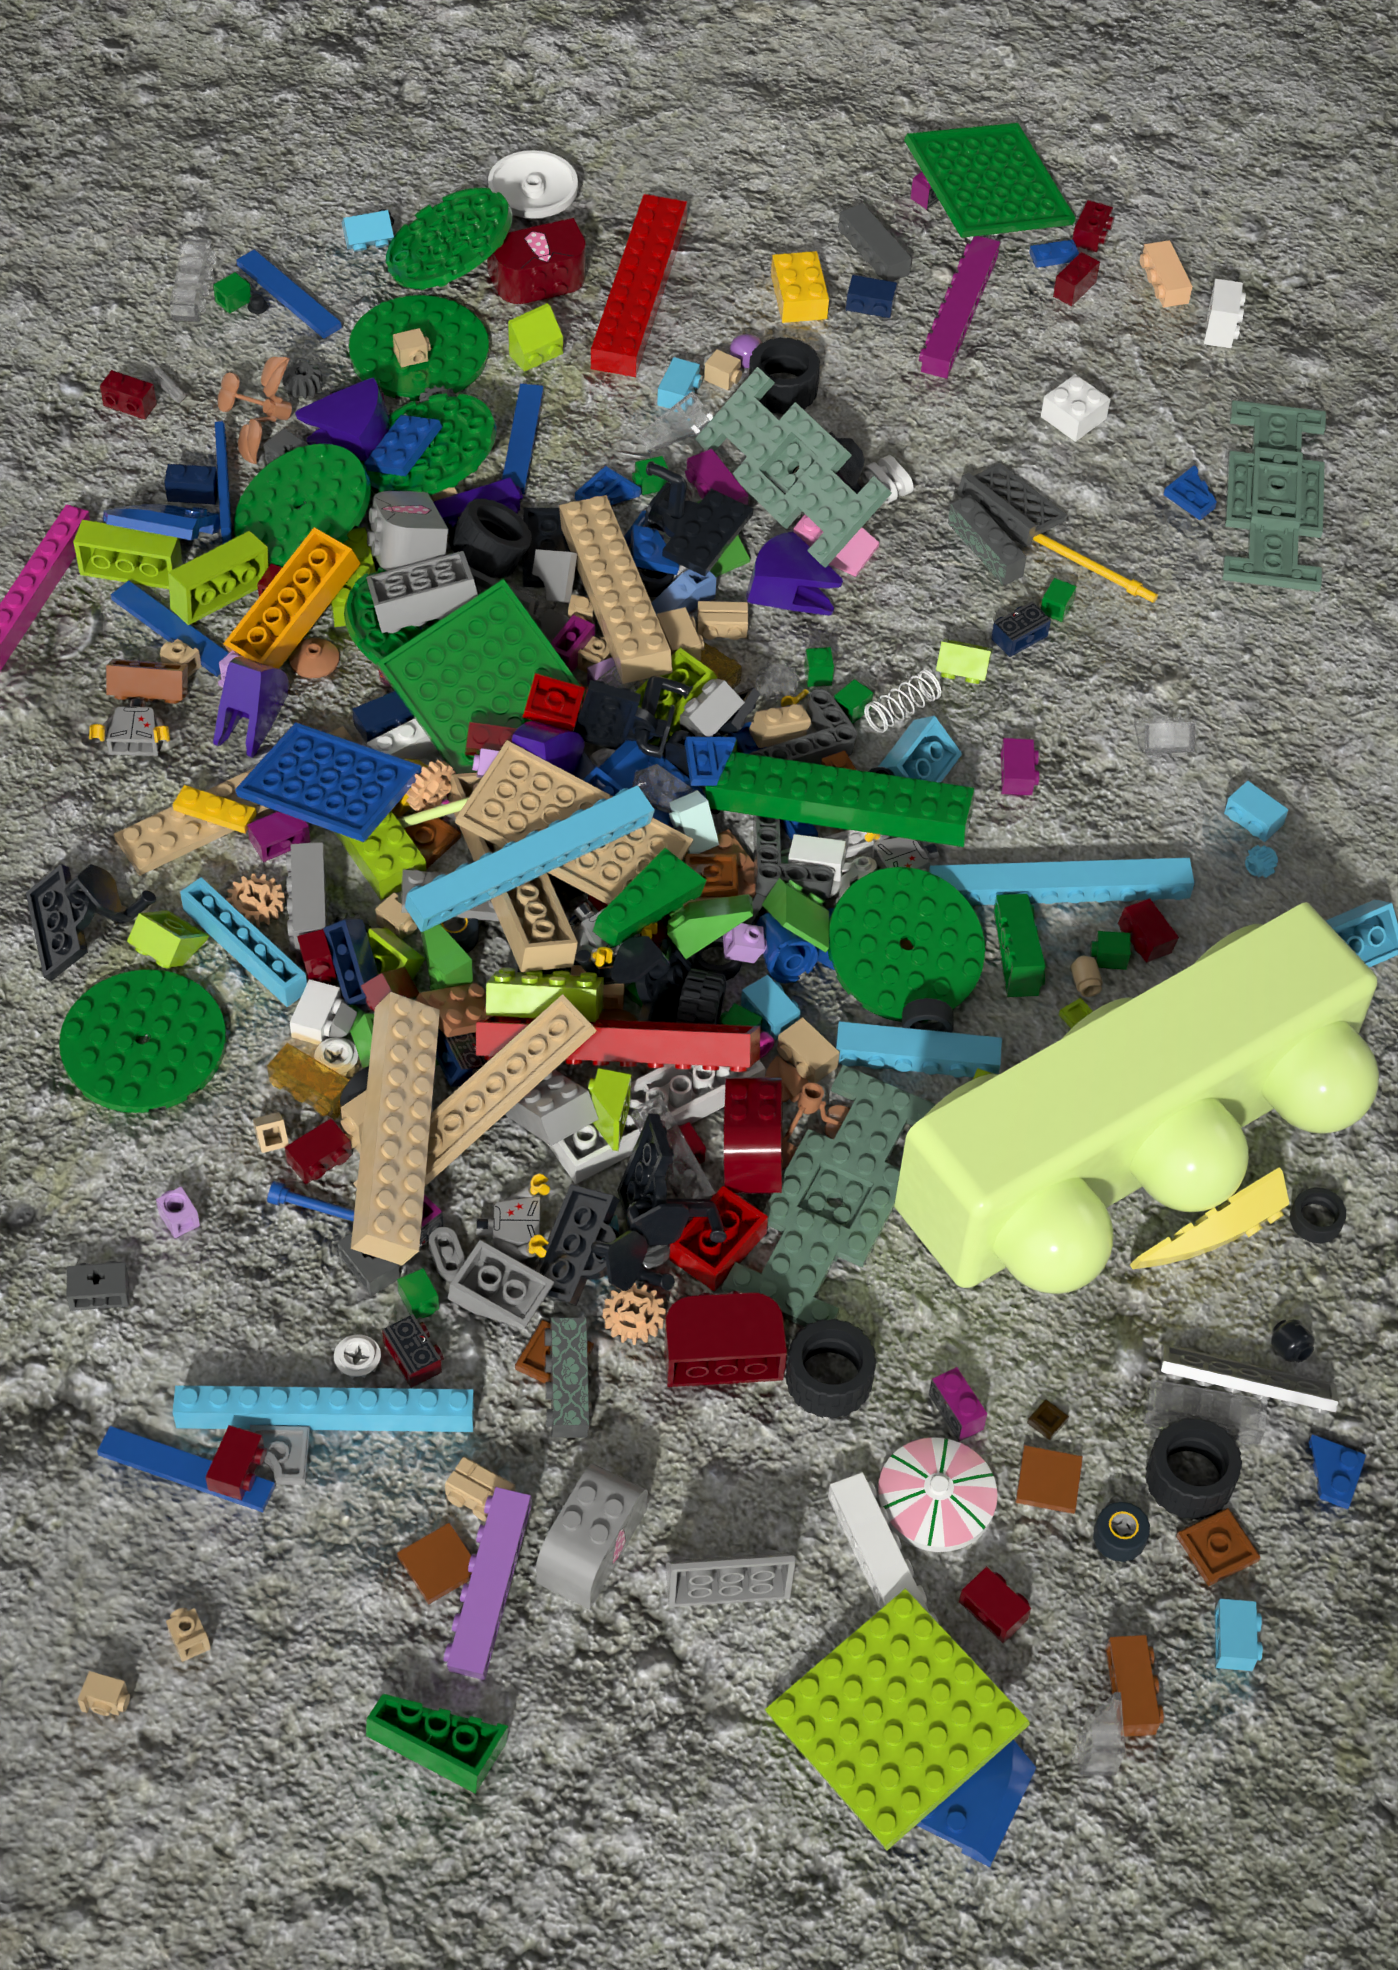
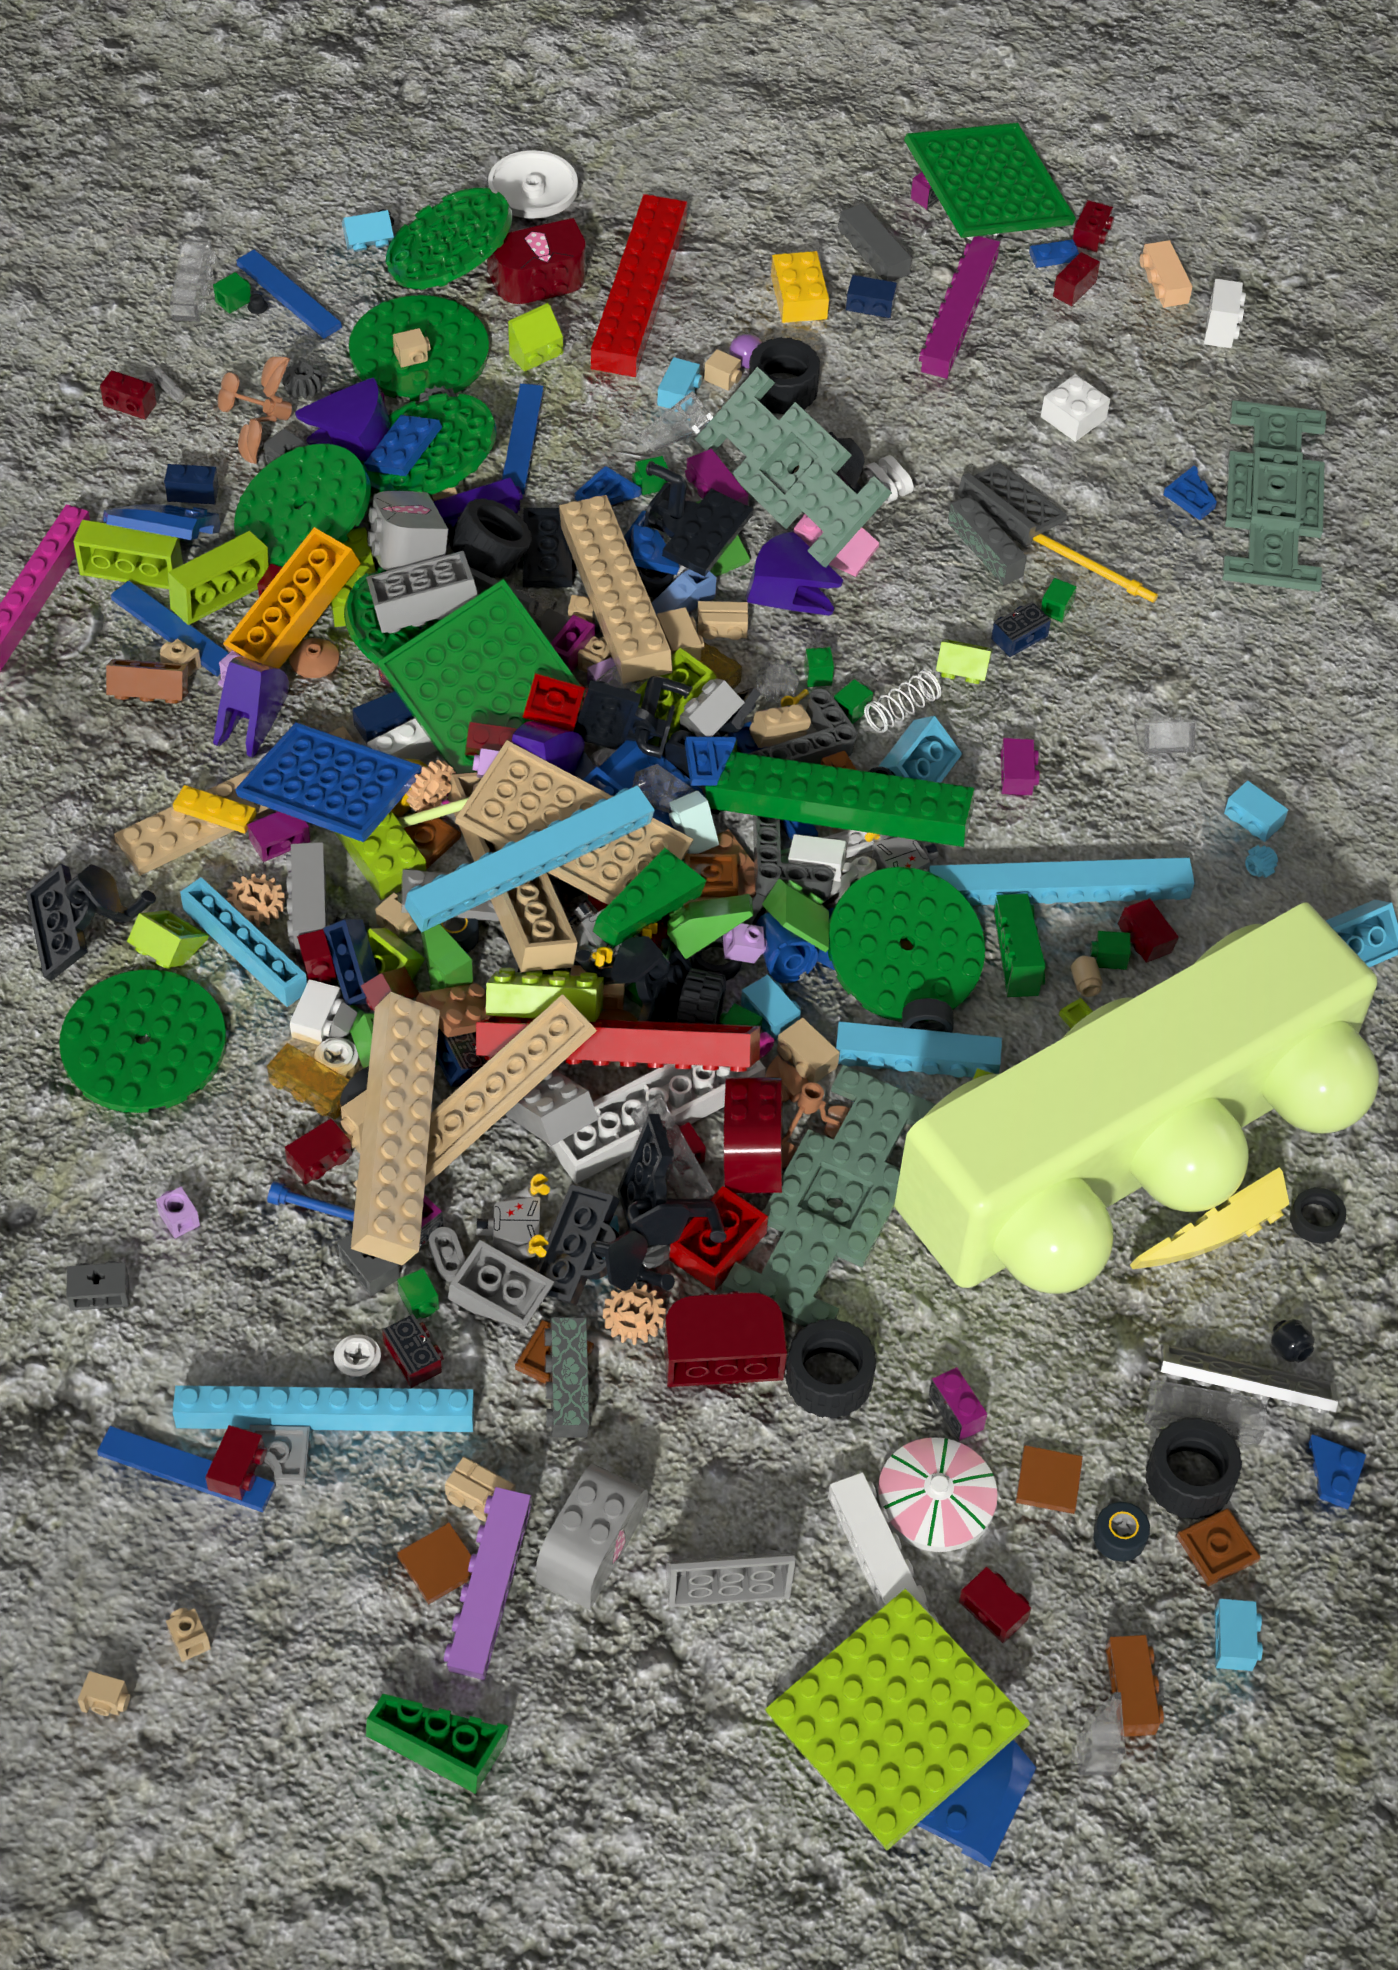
(132, 730): light grey torso -> none
(223, 482): blue tile -> none
(270, 1132): tan brick -> none
(556, 572): light grey tile -> none
(612, 1102): lime slope -> none
(1047, 1419): dark brown tile -> none

